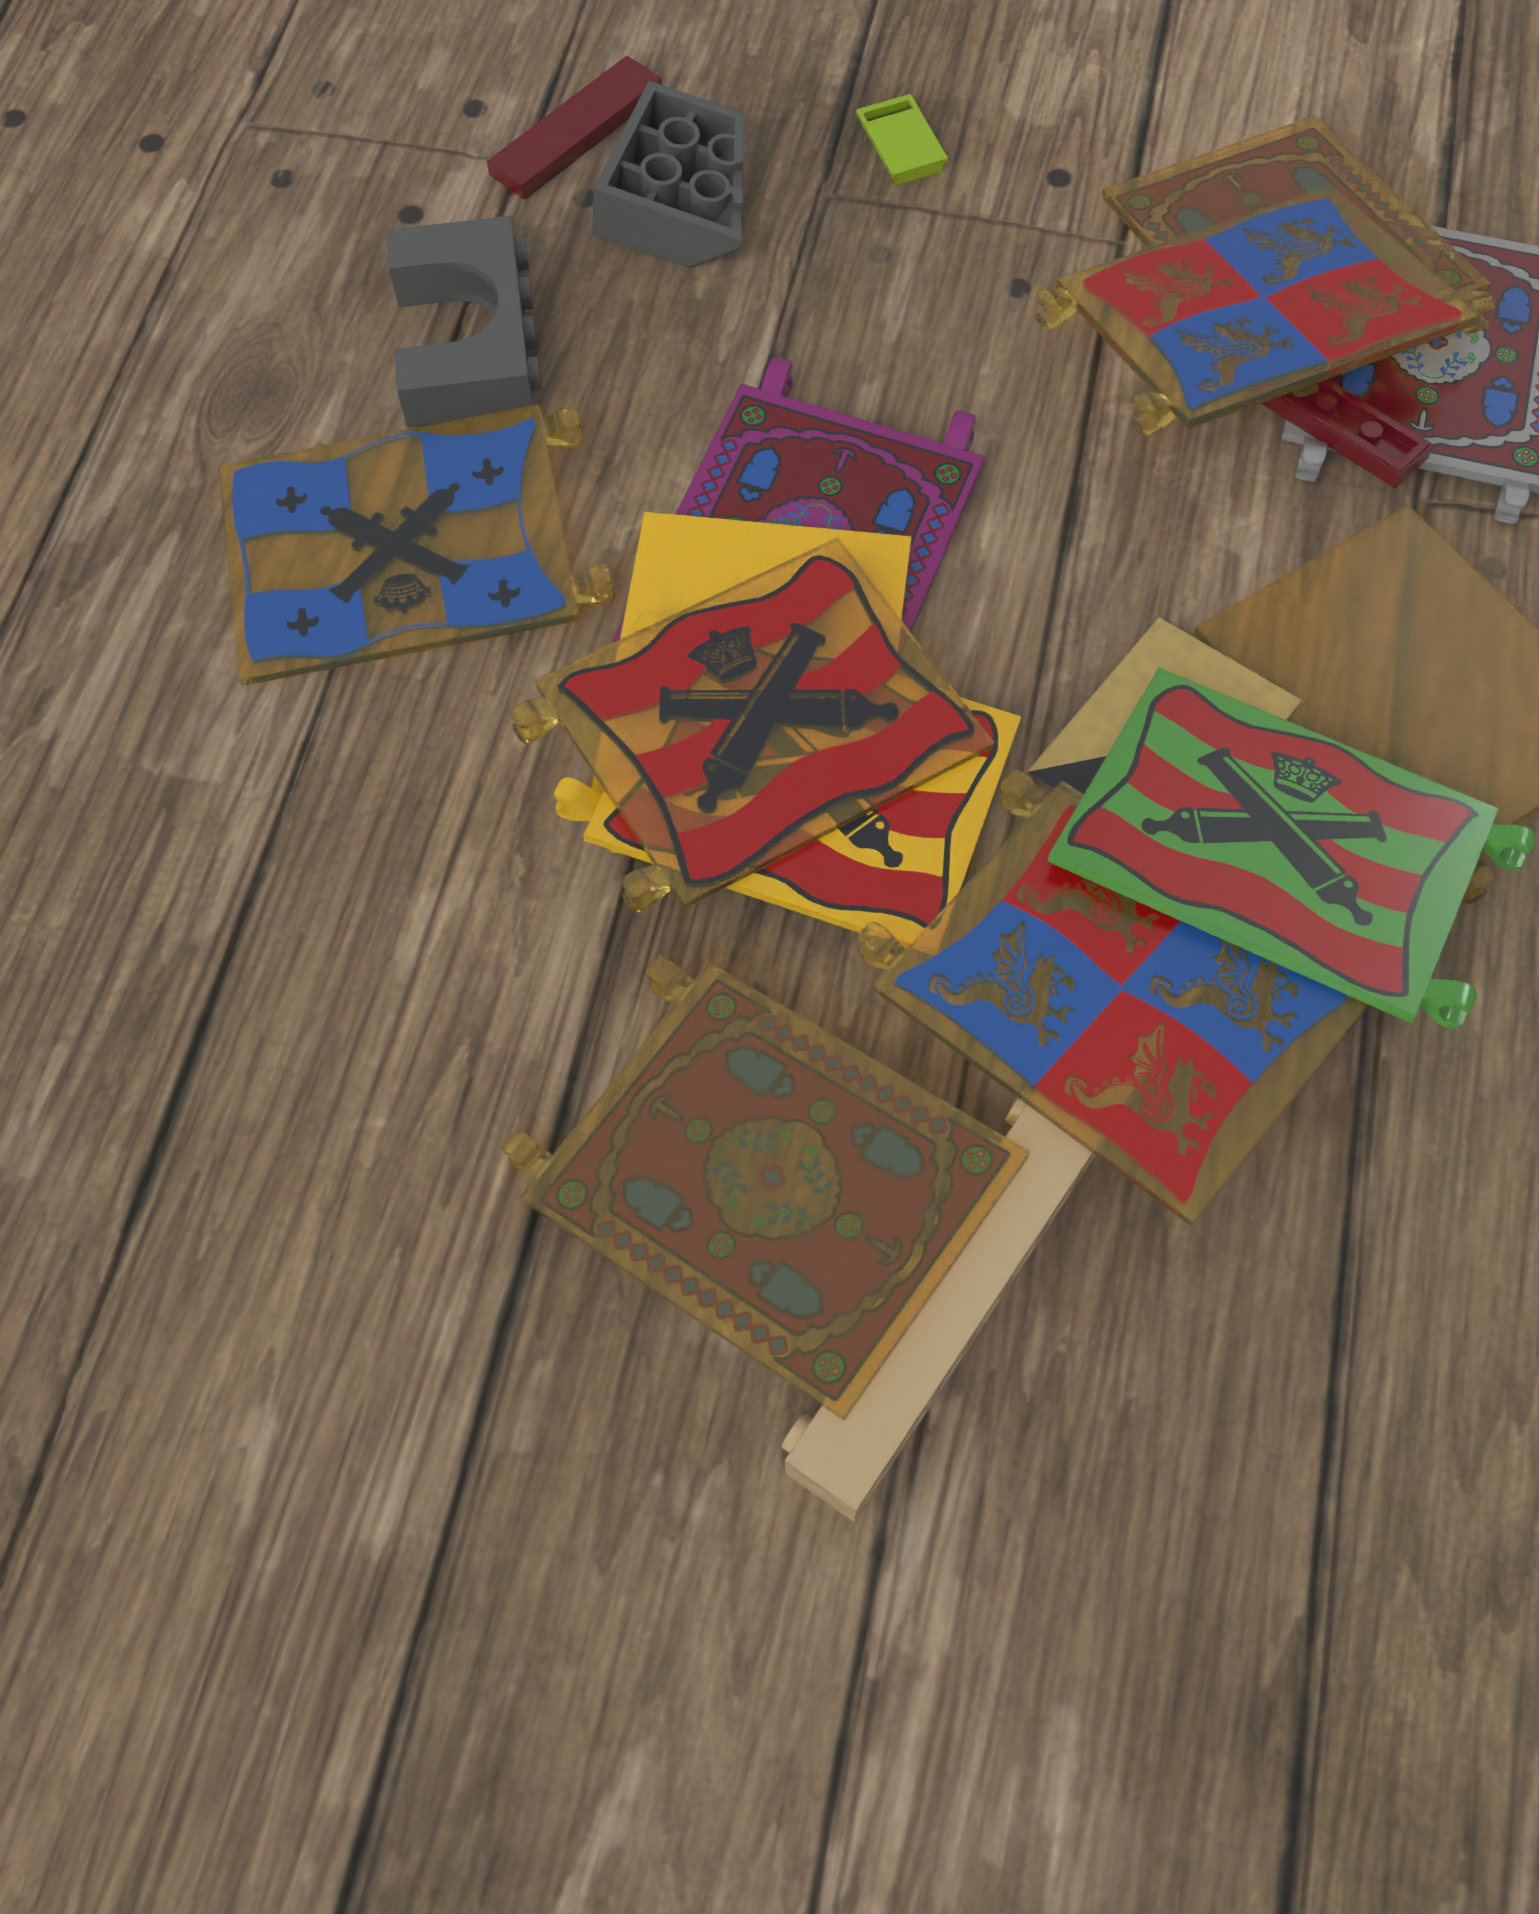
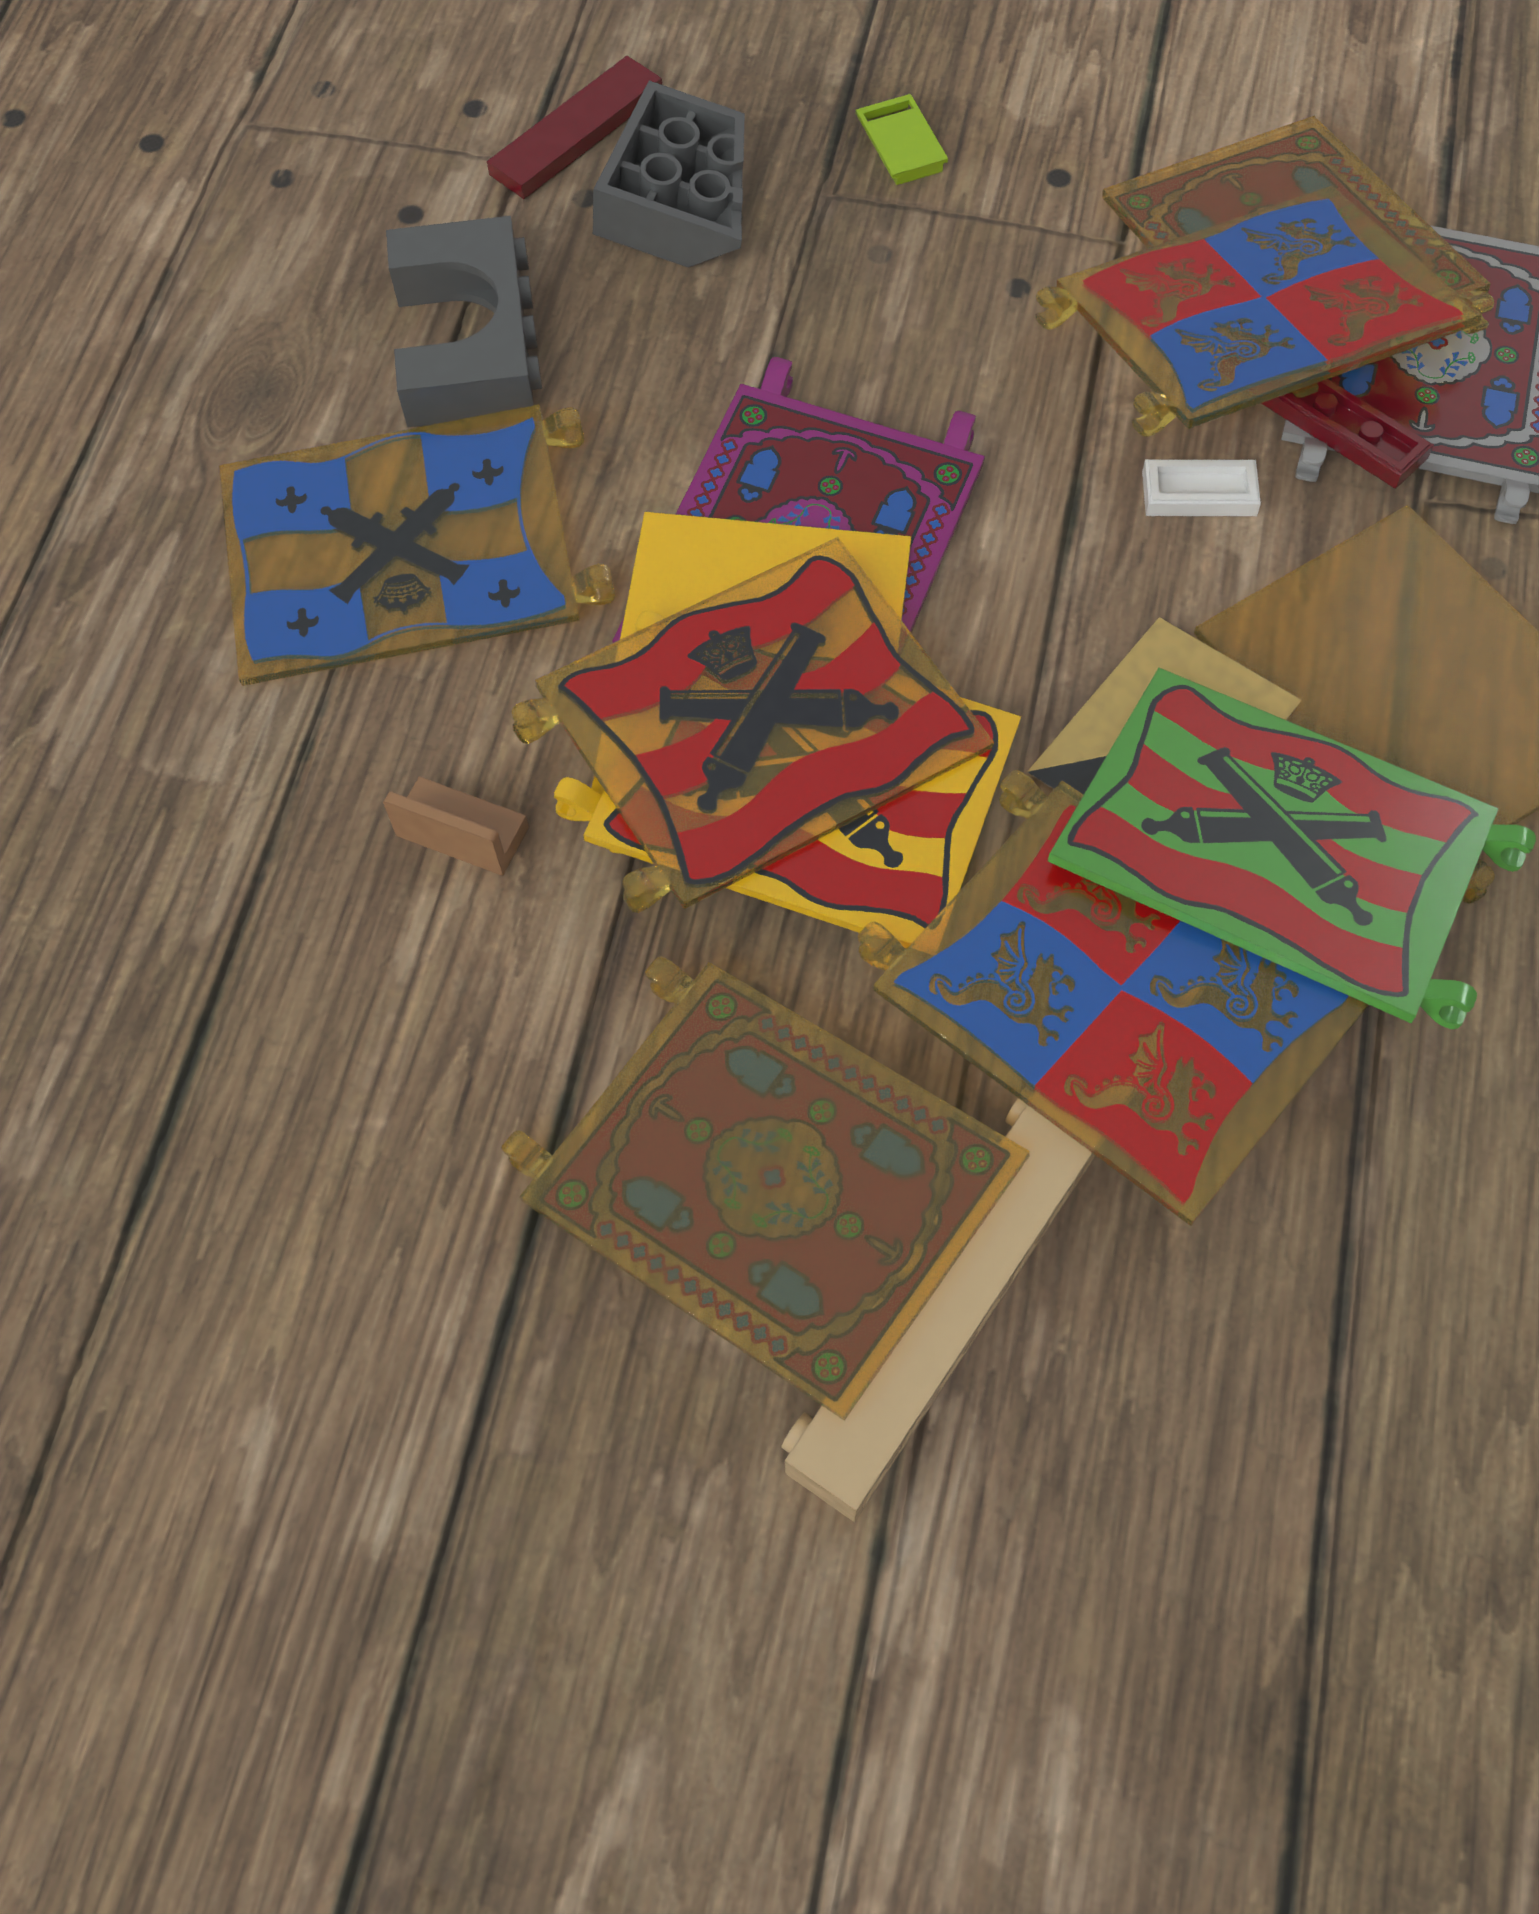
(457, 824): none -> medium nougat panel
(1201, 487): none -> white tile

